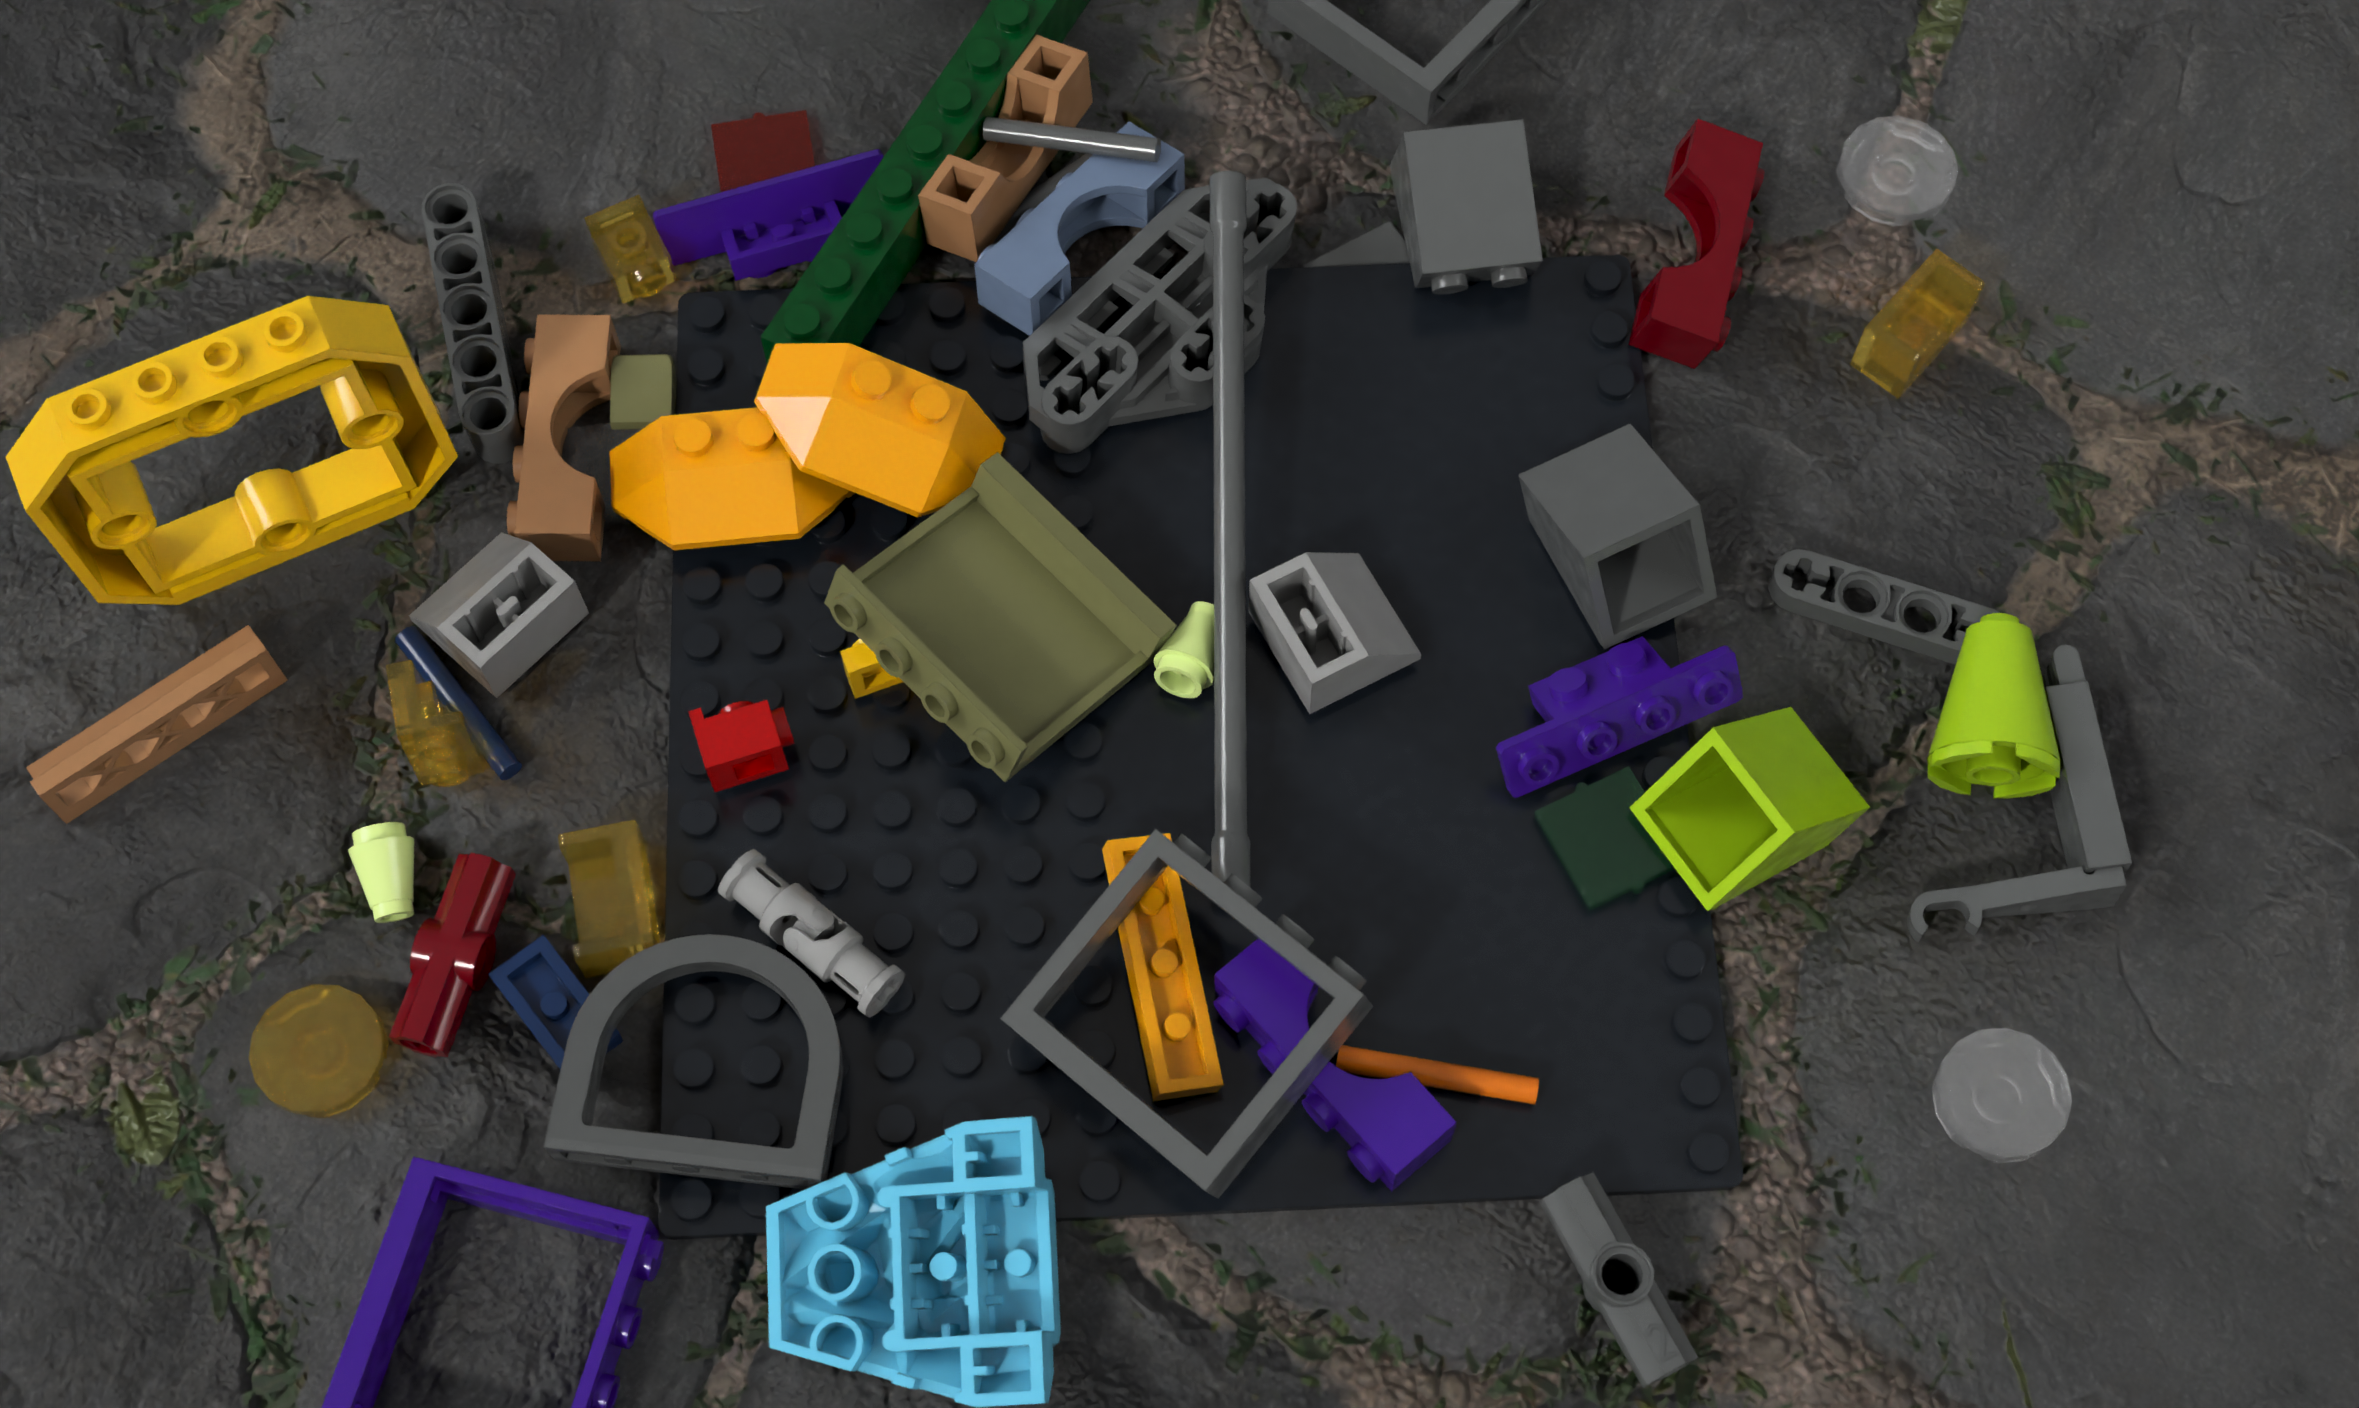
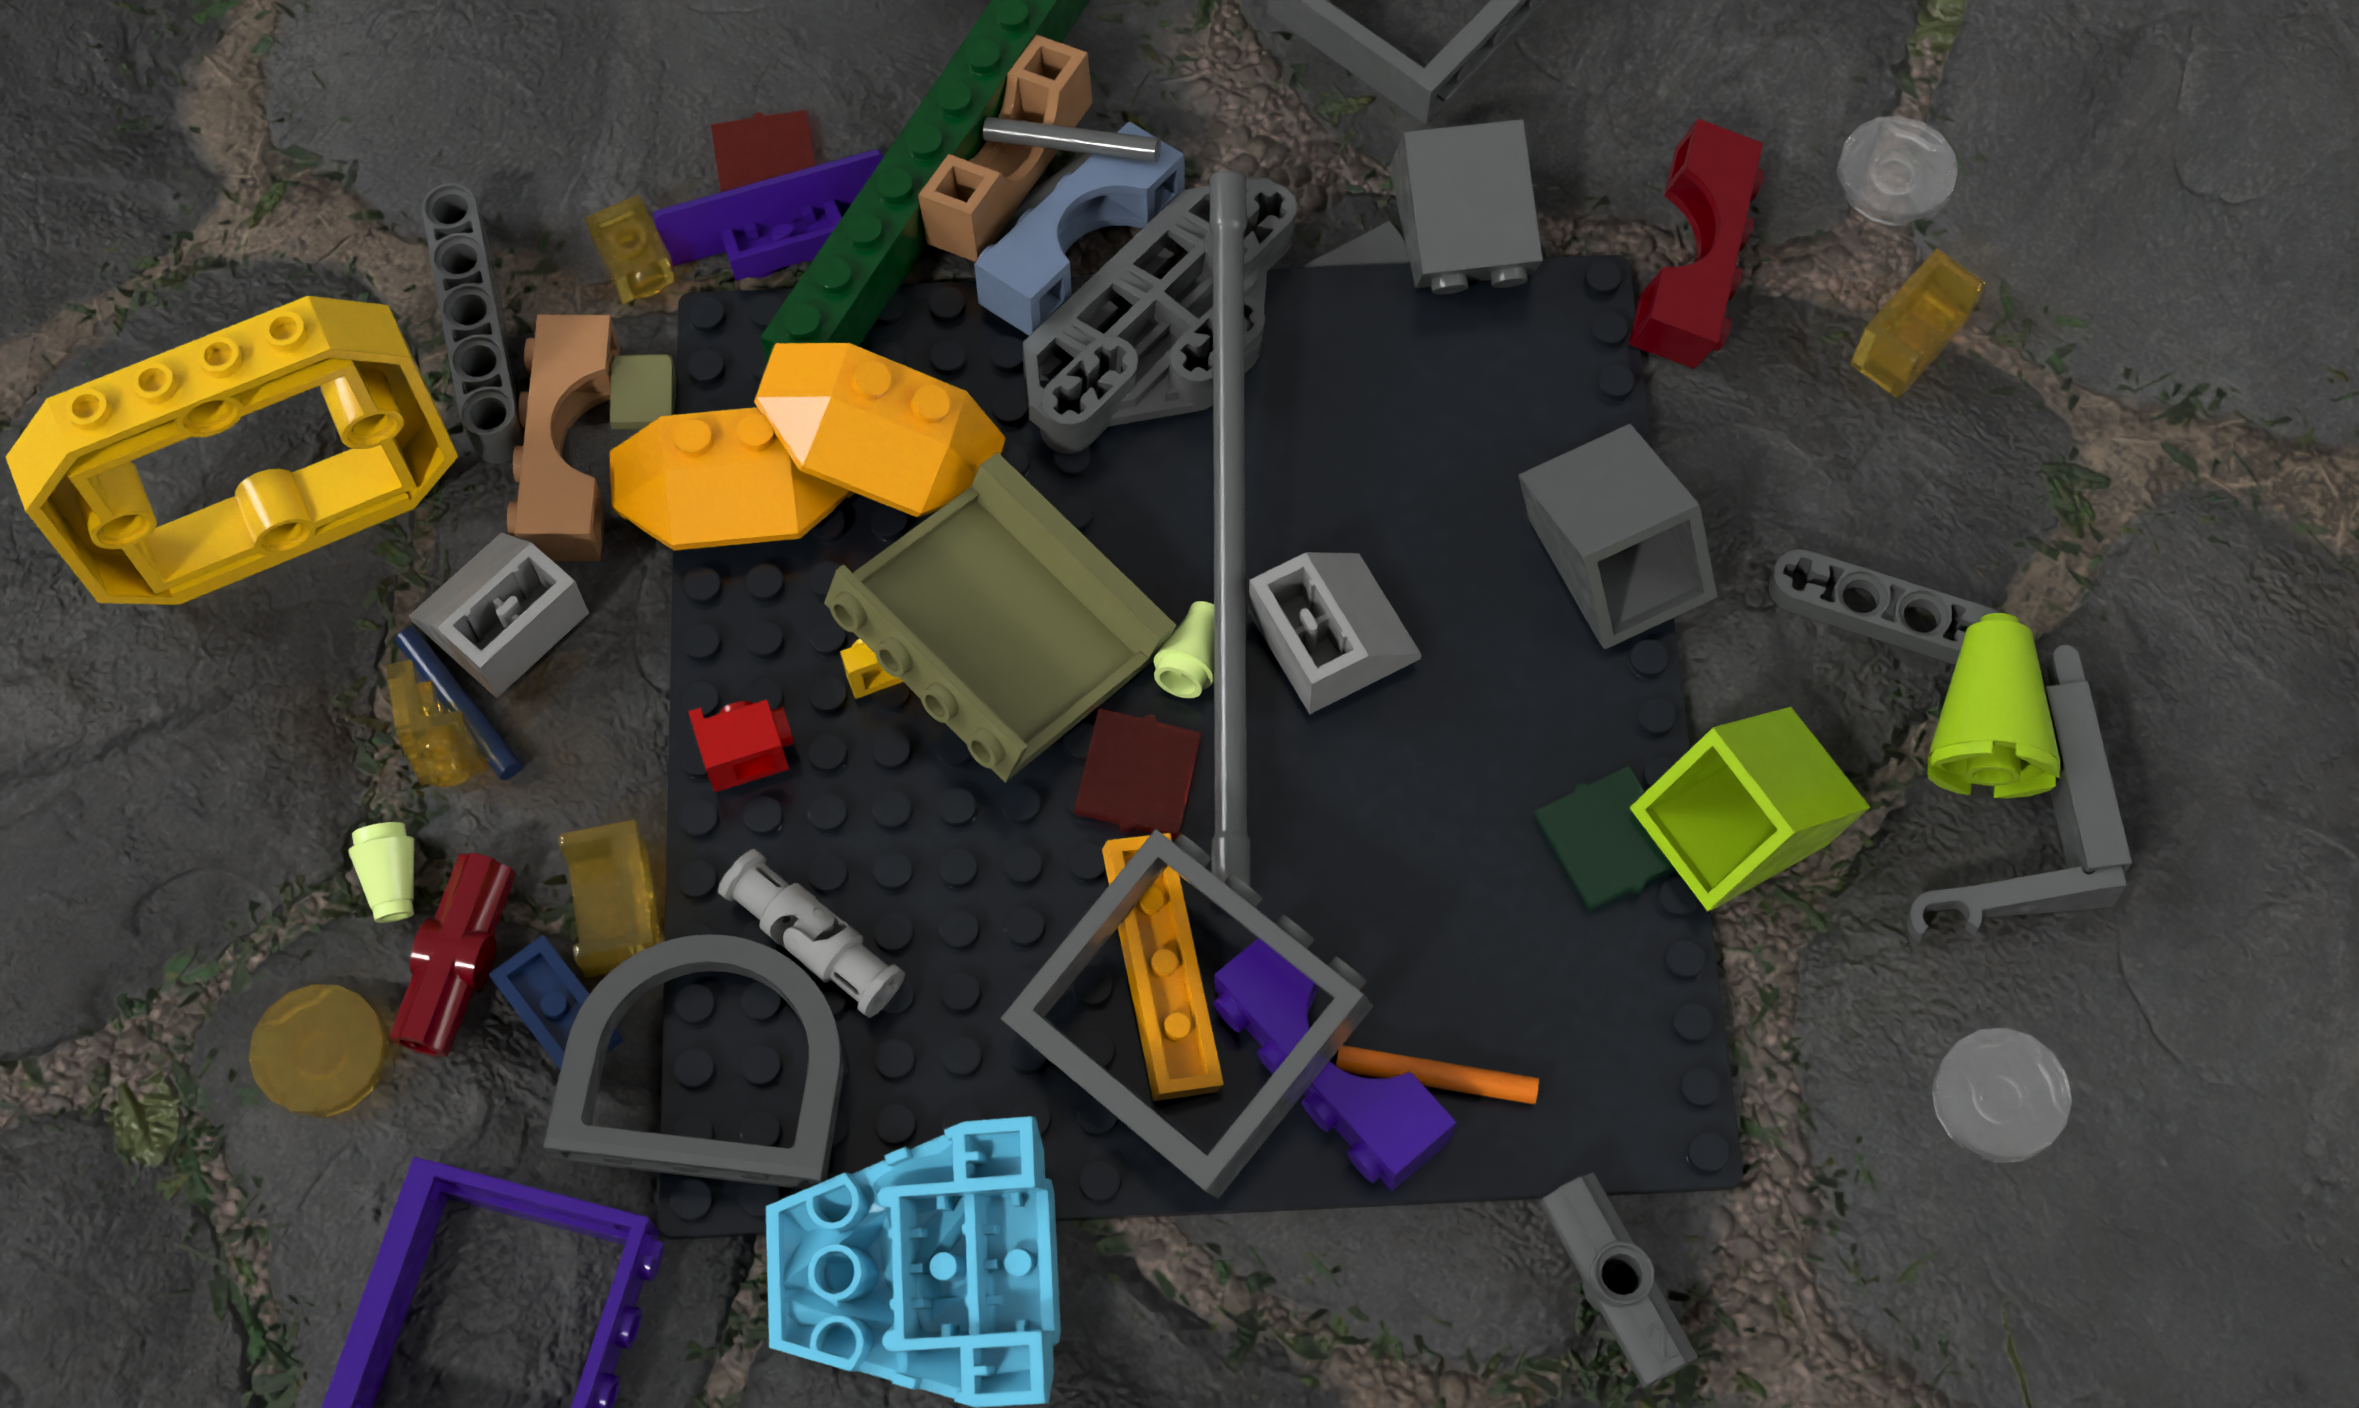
(155, 725): medium nougat fence -> none
(1137, 773): none -> clear red piece
(1612, 707): dark purple bracket -> none

